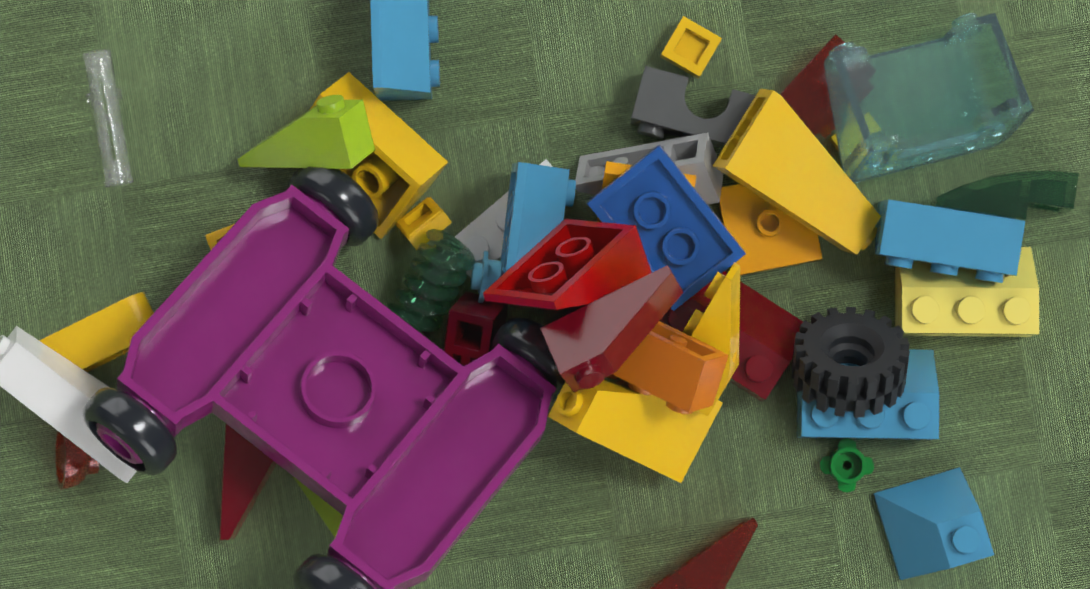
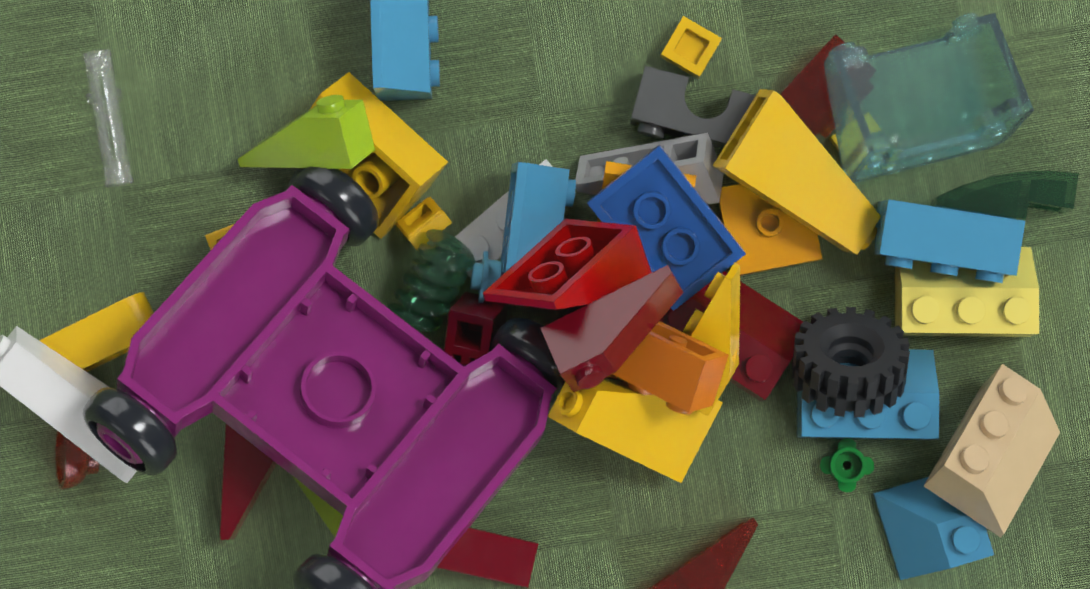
(492, 557): none -> dark red slope
(996, 451): none -> tan slope

